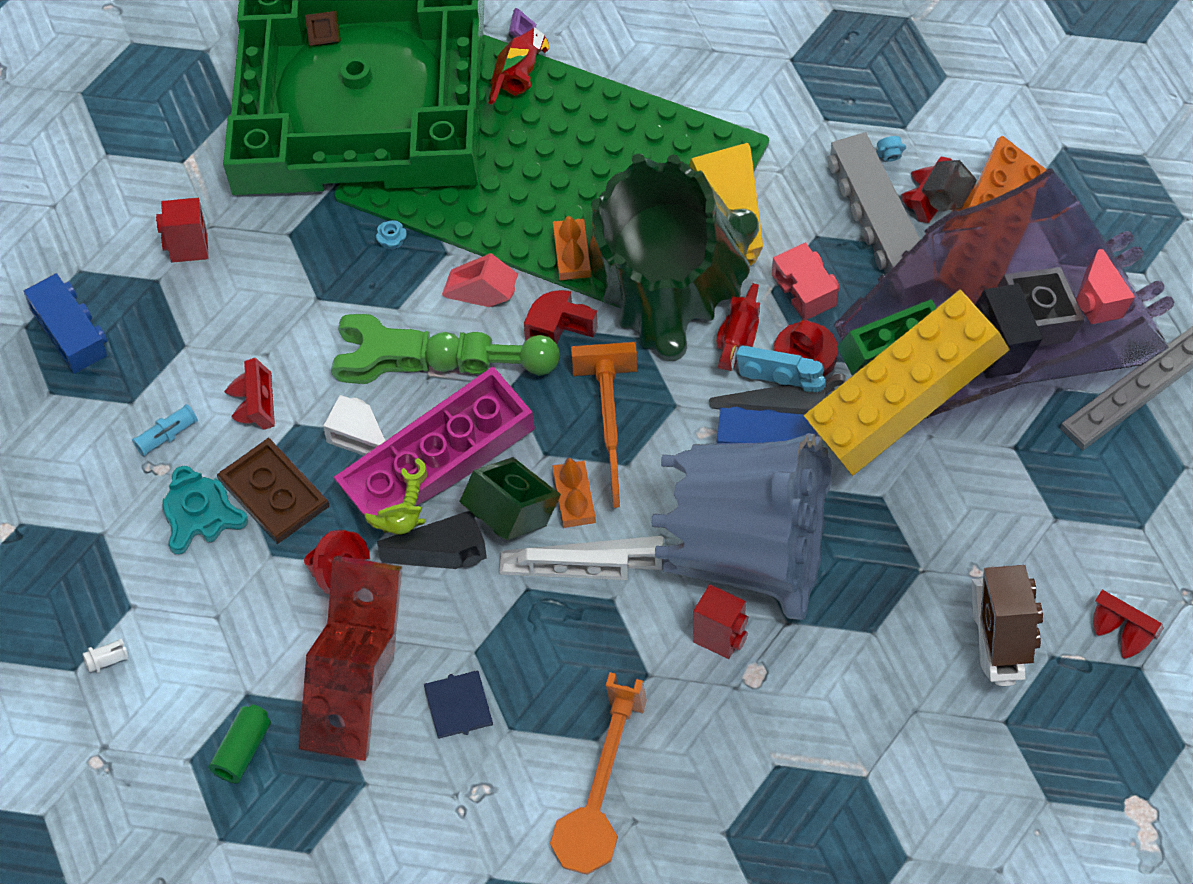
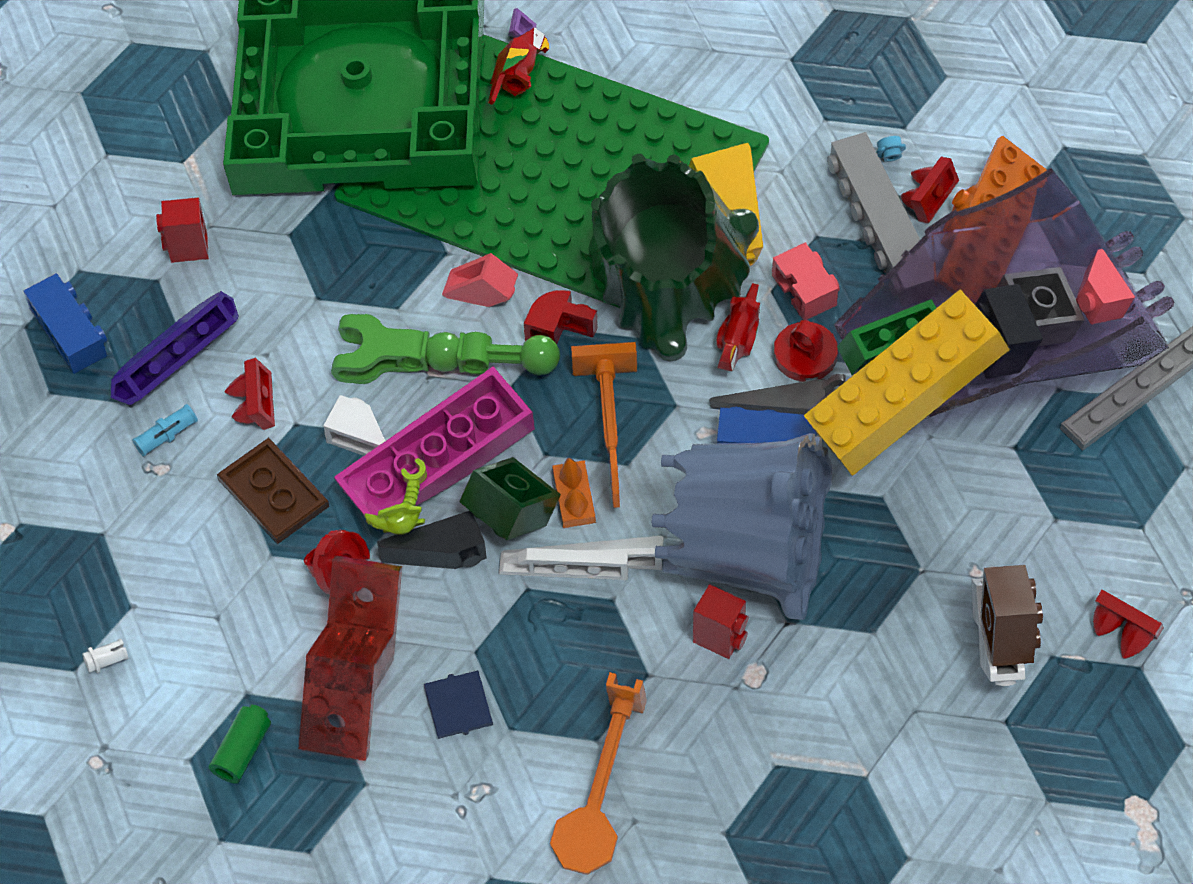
(173, 348): none -> dark purple brick
(198, 507): teal tile -> none
(322, 28): reddish brown tile -> none
(393, 240): medium azure plate -> none
(571, 249): orange tile -> none
(781, 368): medium azure hinge -> none
(949, 185): clear smoke brick -> none

